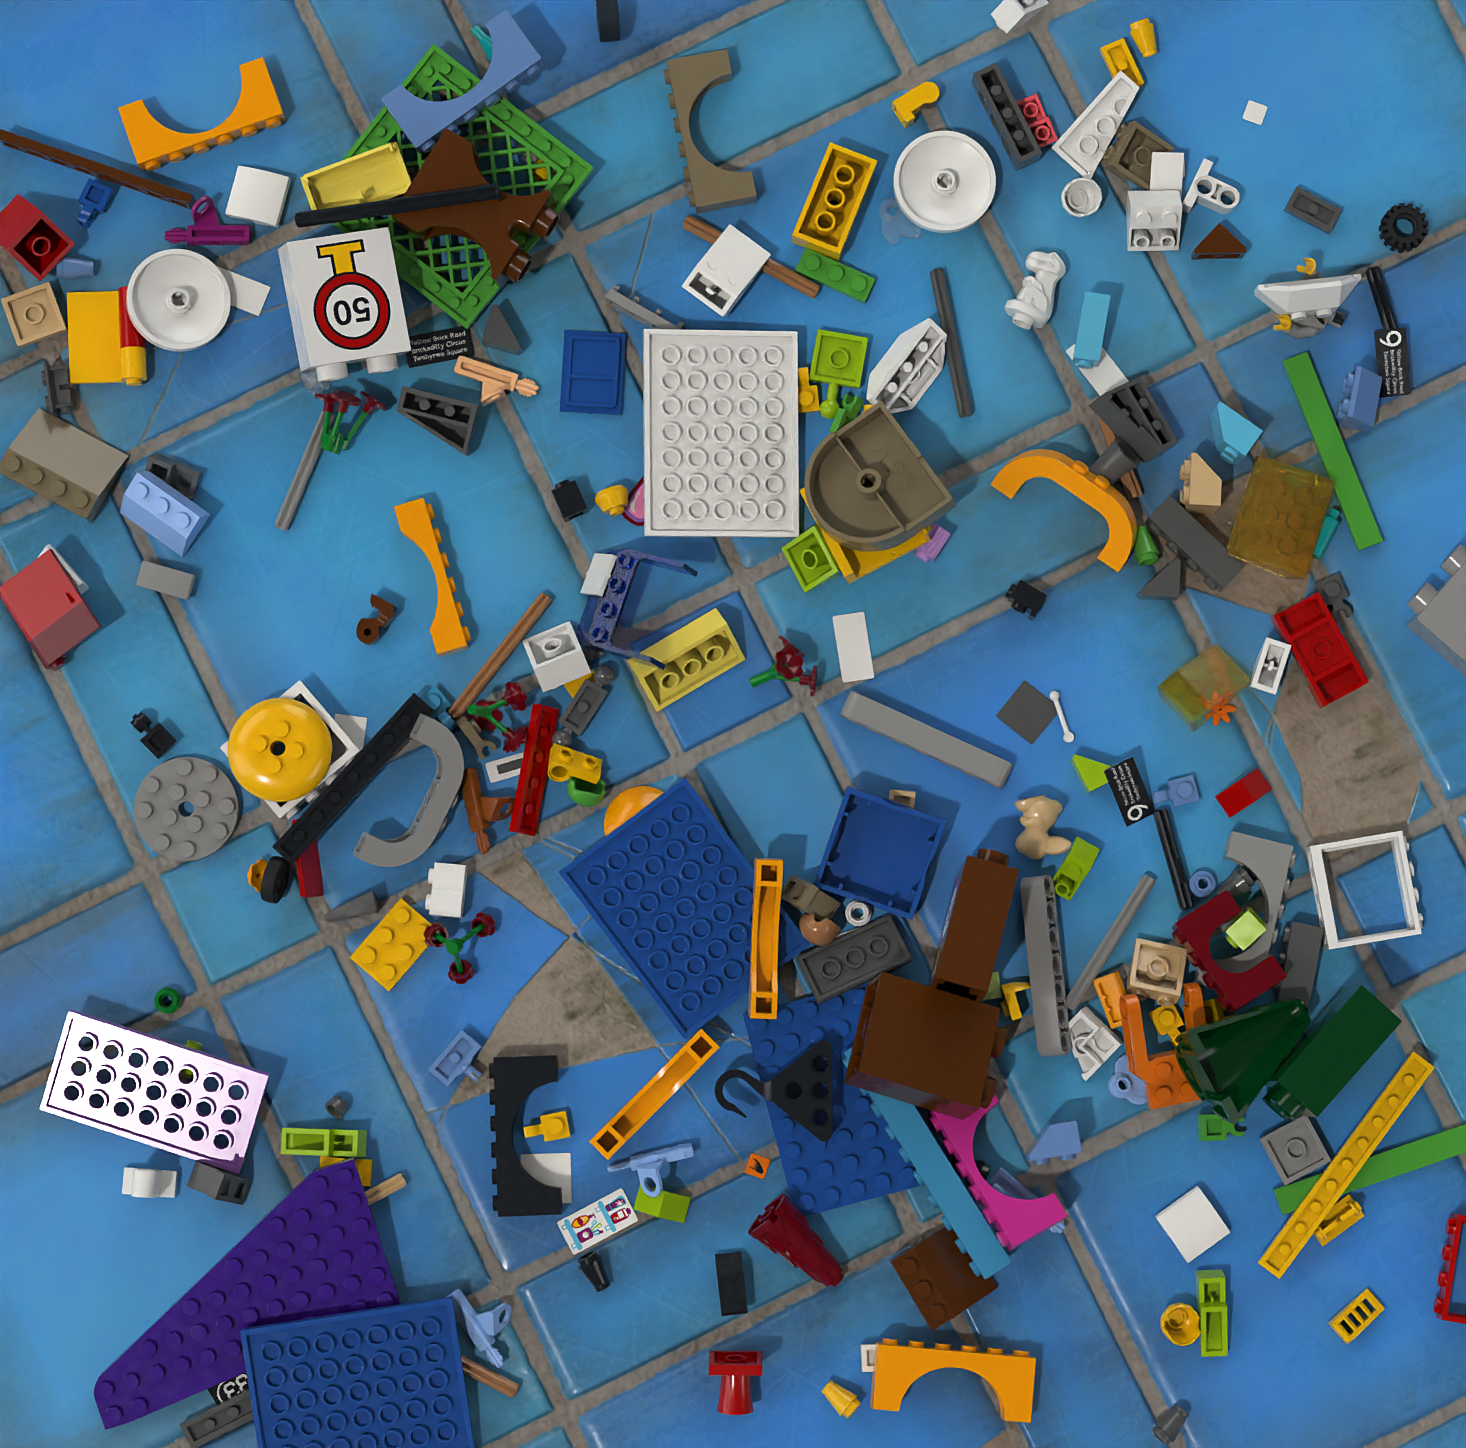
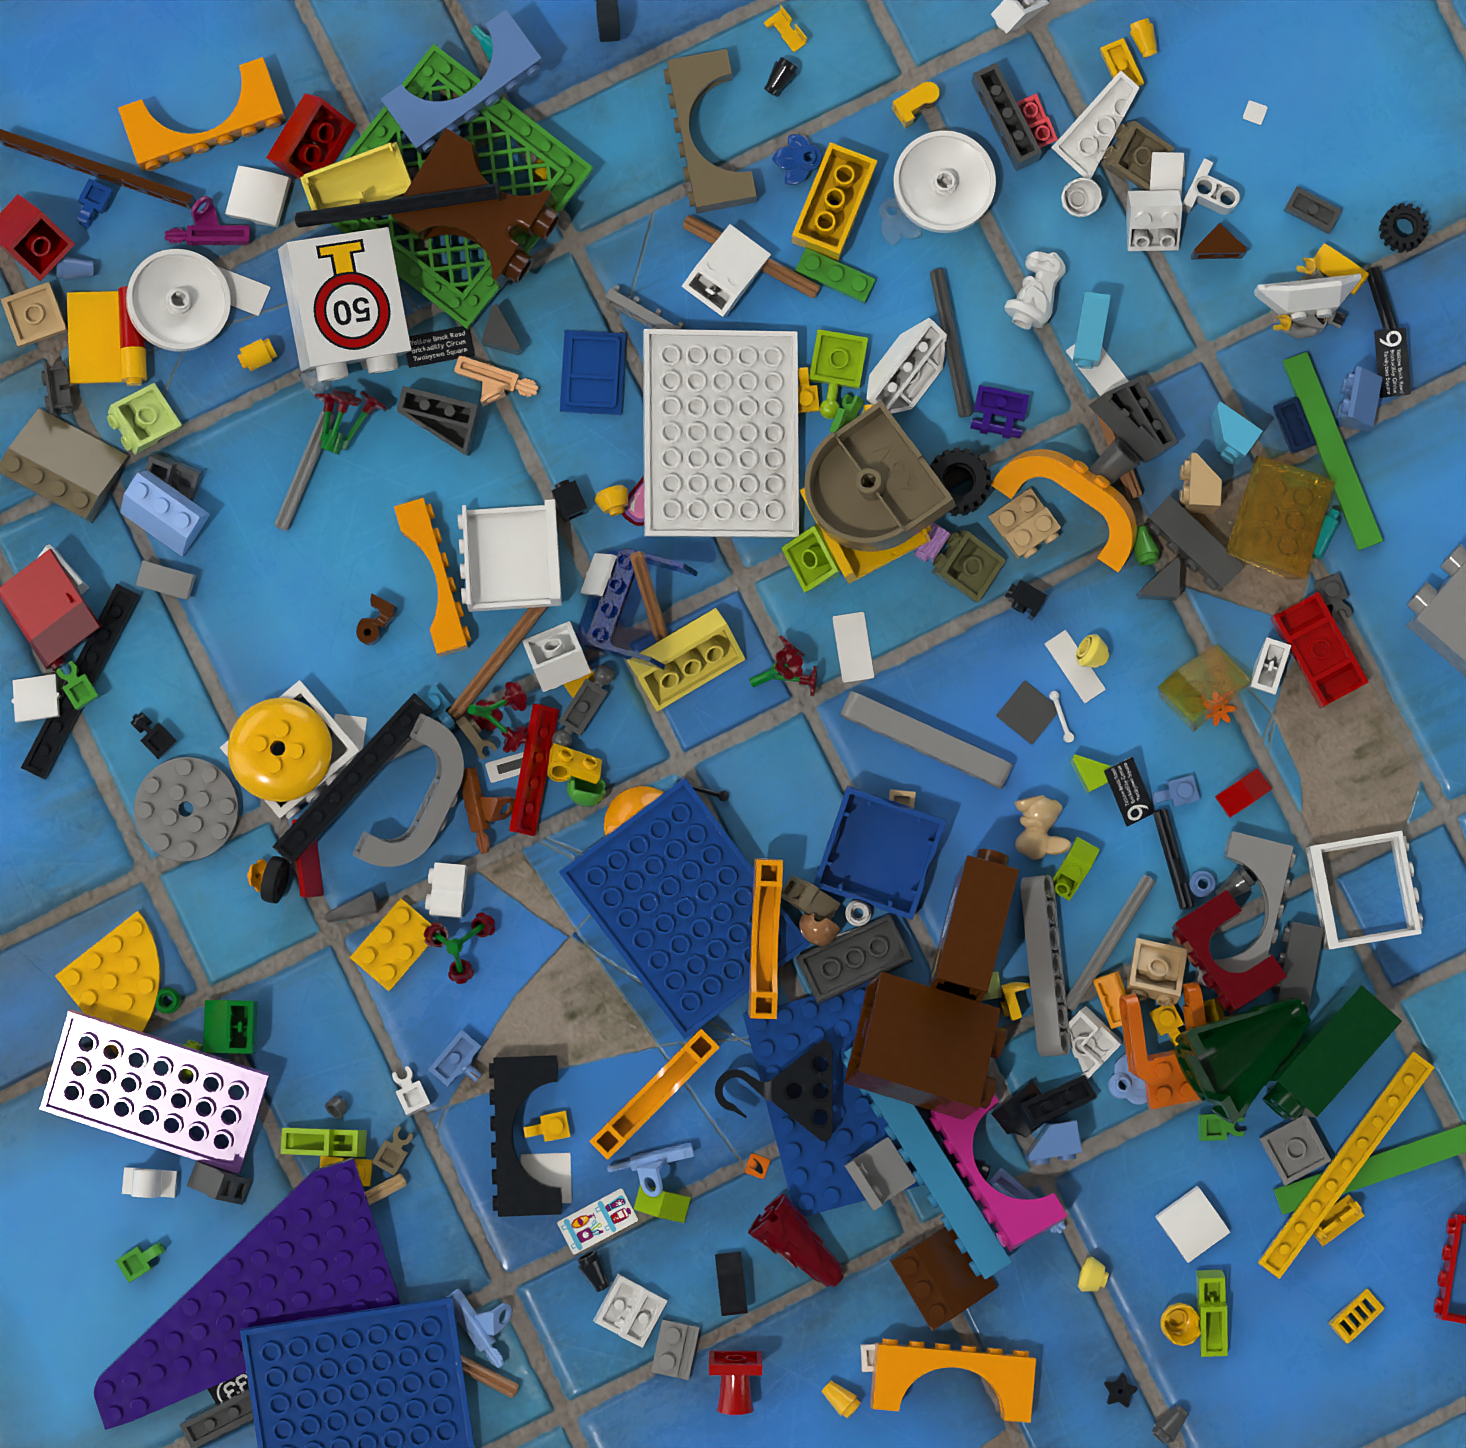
(36, 698): none -> white piece
(80, 689): none -> bright green plate
(89, 662): none -> black tile
(117, 976): none -> yellow plate
(137, 1263): none -> bright green plate
(143, 419): none -> yellowish green plate
(230, 1026): none -> green slope
(256, 354): none -> yellow brick
(310, 137): none -> red slope
(391, 1154): none -> dark tan plate
(412, 1094): none -> white plate
(510, 557): none -> white panel
(630, 1310): none -> white slope
(648, 595): none -> medium nougat axle
(675, 1349): none -> light grey plate
(723, 795): none -> black hinge
(780, 76): none -> black cone
(789, 35): none -> yellow piece
(794, 159): none -> blue plate
(880, 1173): none -> light grey bracket
(967, 565): none -> olive plate
(974, 467): none -> black tyre
(1000, 404): none -> dark purple plate
(1009, 1116): none -> black slope
(1025, 524): none -> tan plate
(1057, 1102): none -> black plate
(1082, 678): none -> white sticker
(1092, 652): none -> light yellow cone
(1092, 1275): none -> light yellow cone
(1120, 1383): none -> black plate
(1245, 929): lime slope -> none
(1294, 425): none -> dark blue plate
(1334, 264): none -> yellow slope

